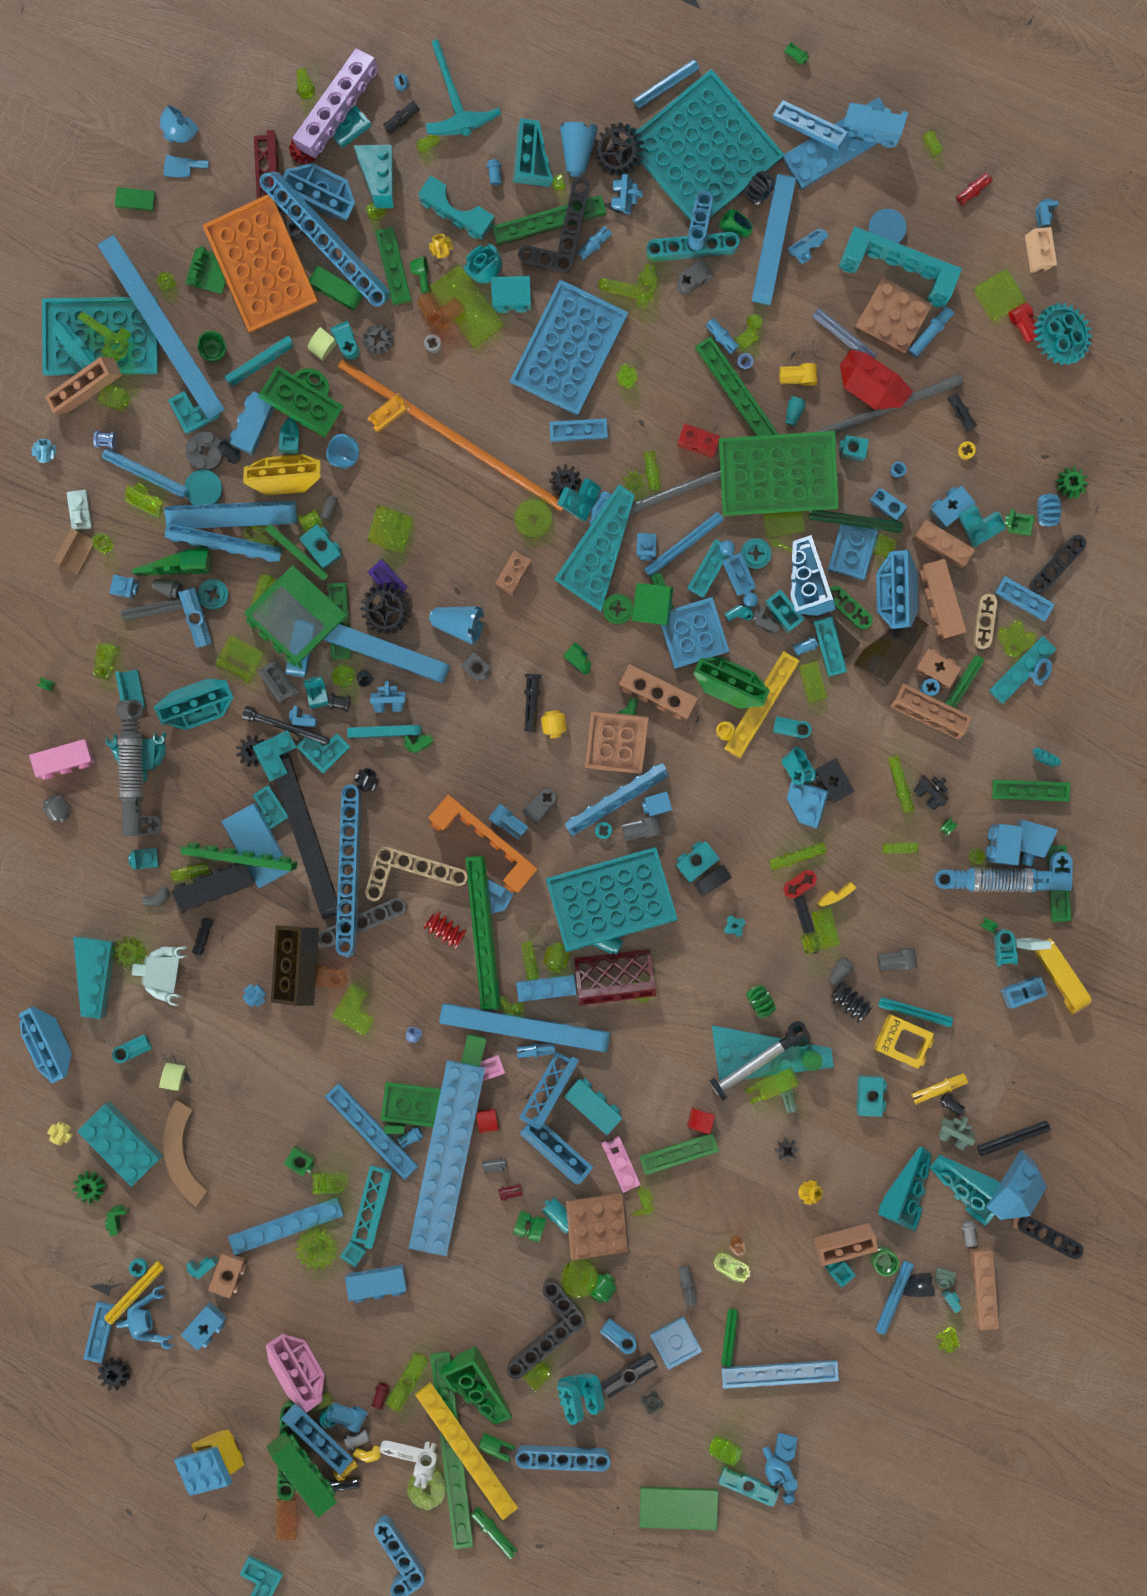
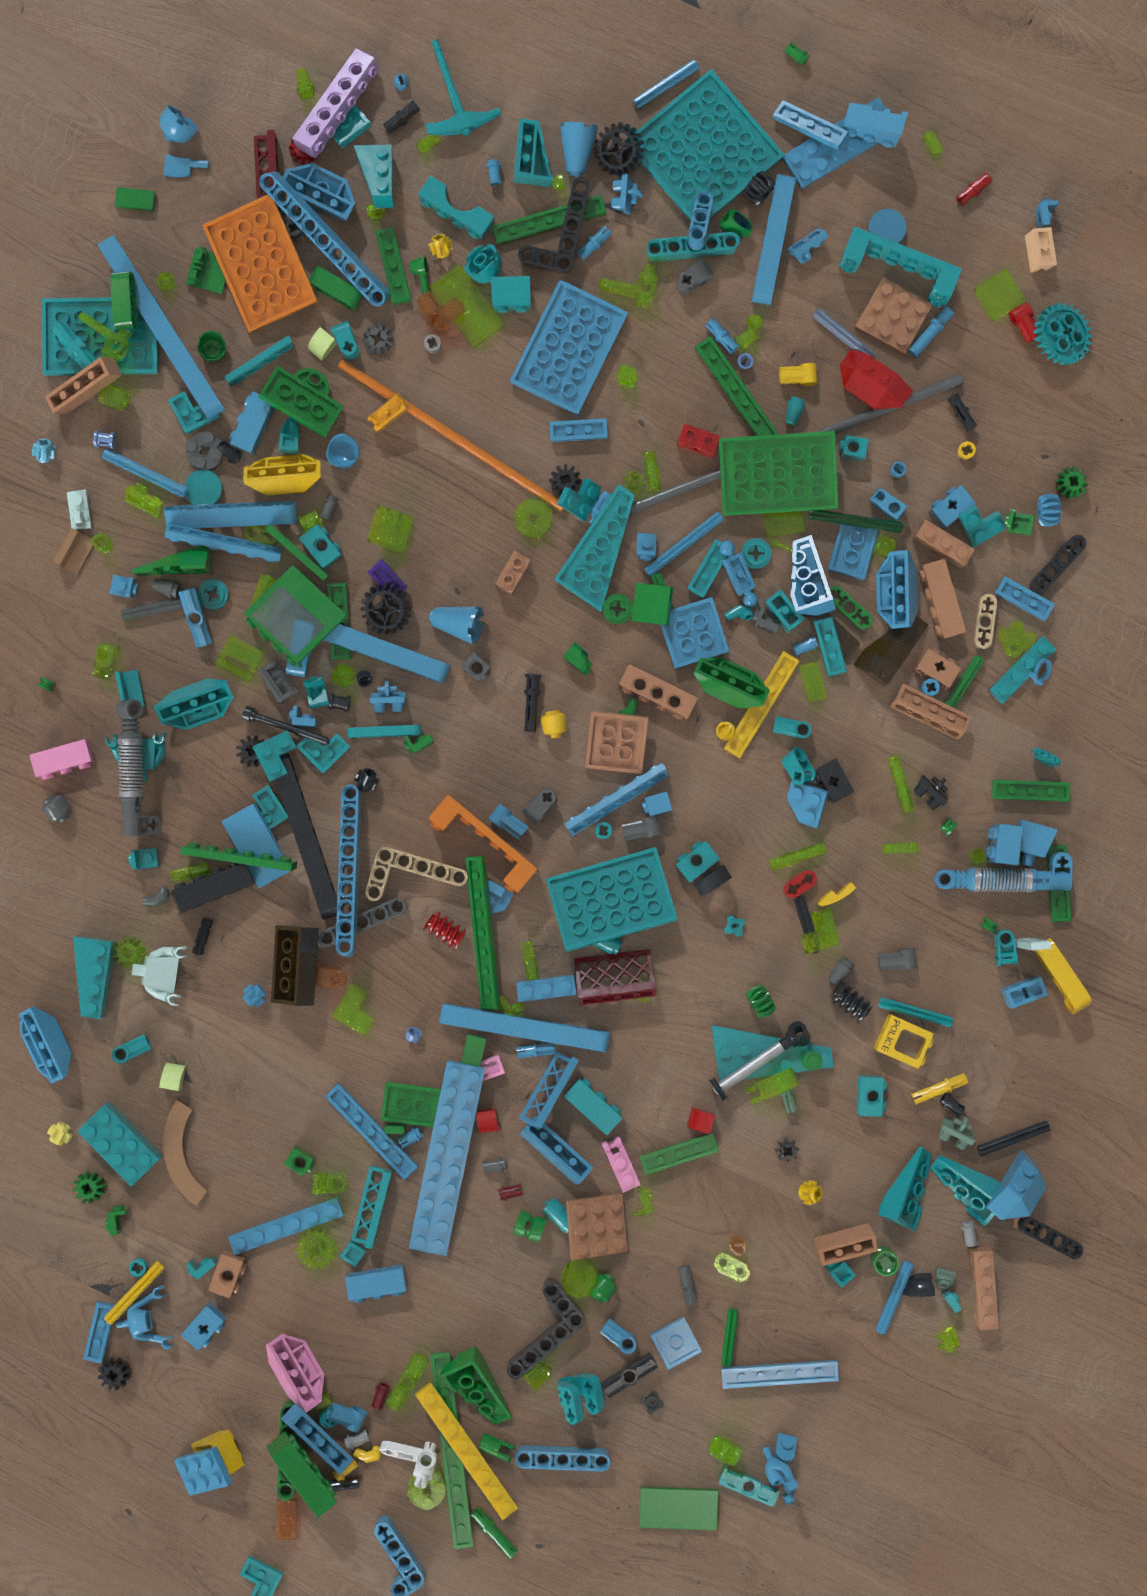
(124, 300): none -> green beam
(556, 957): clear neon green head -> none

